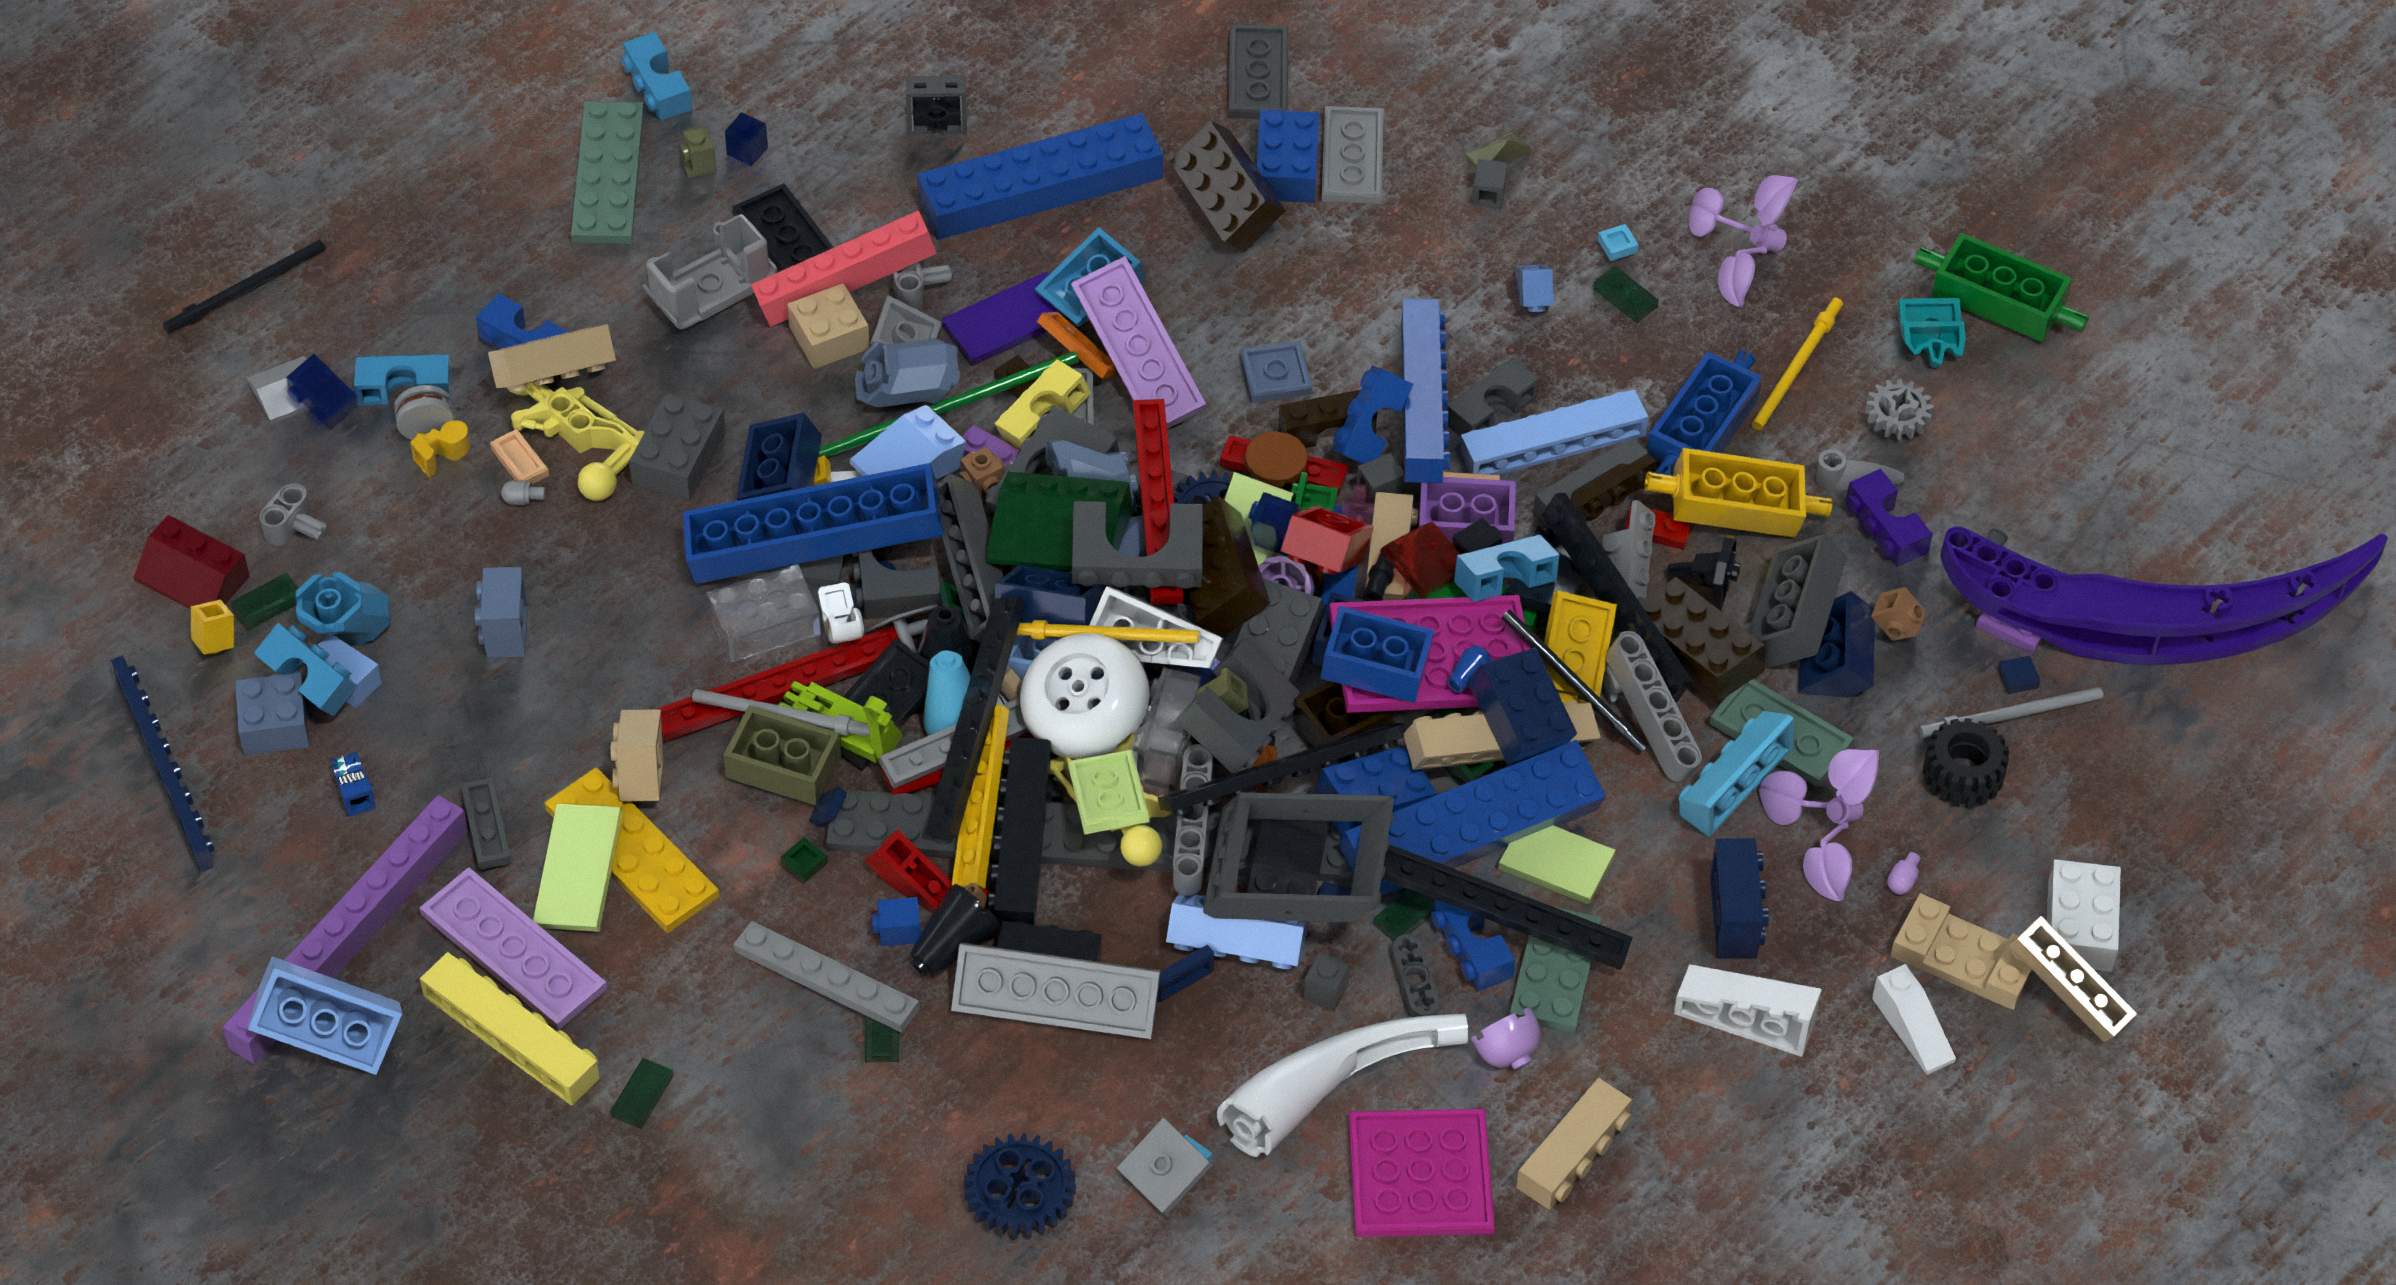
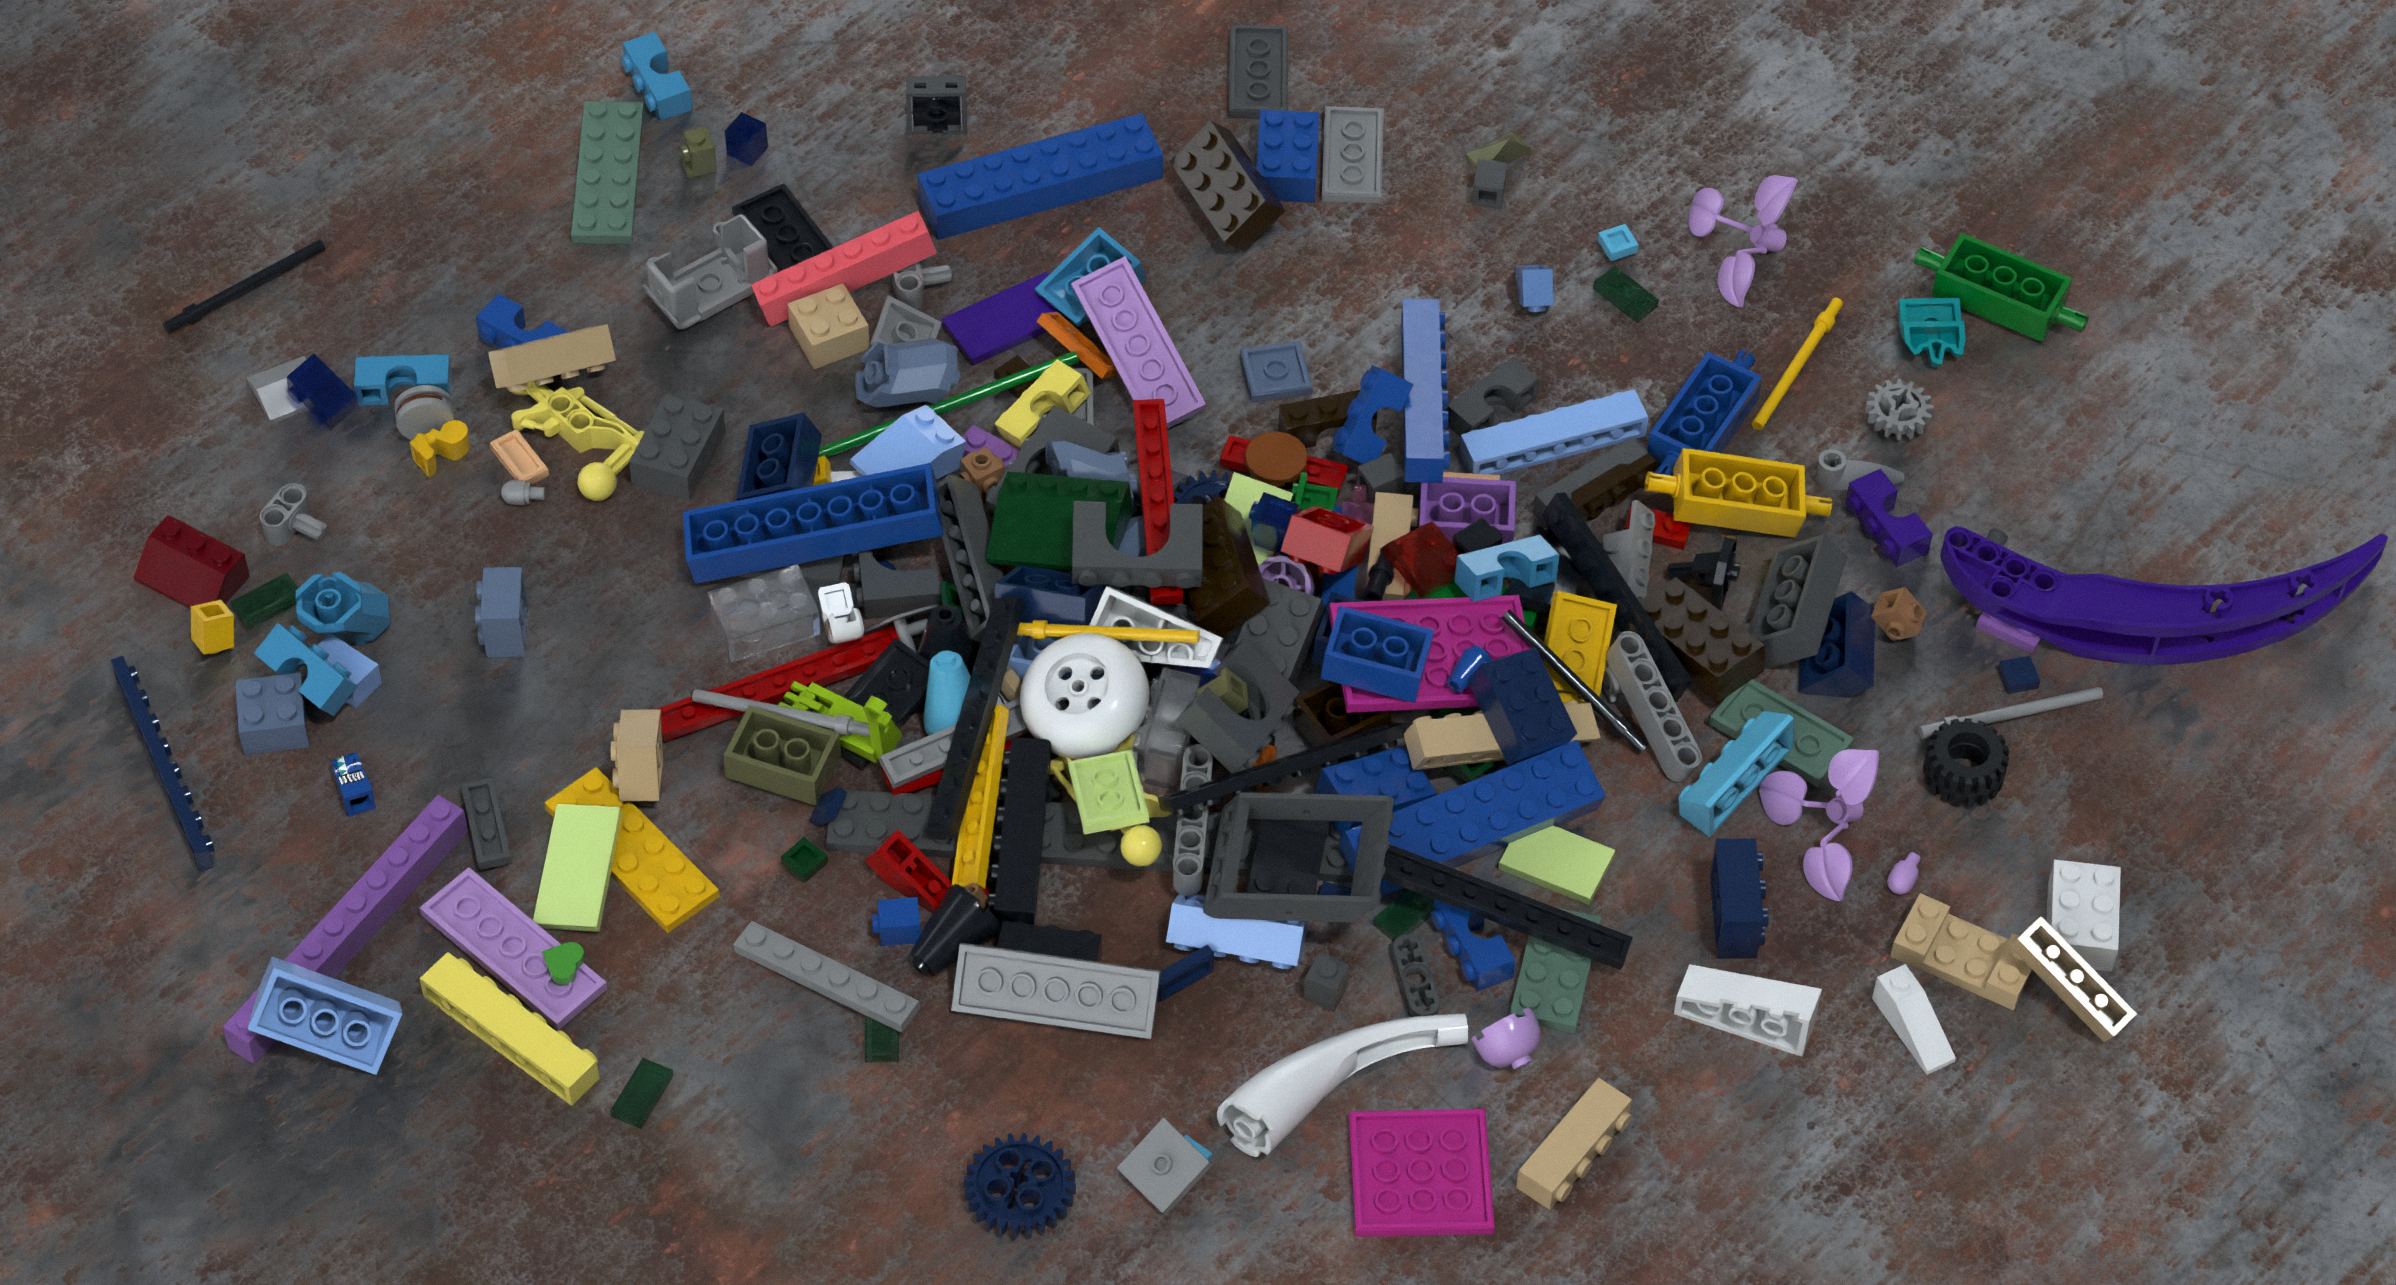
(564, 961): none -> bright green tile

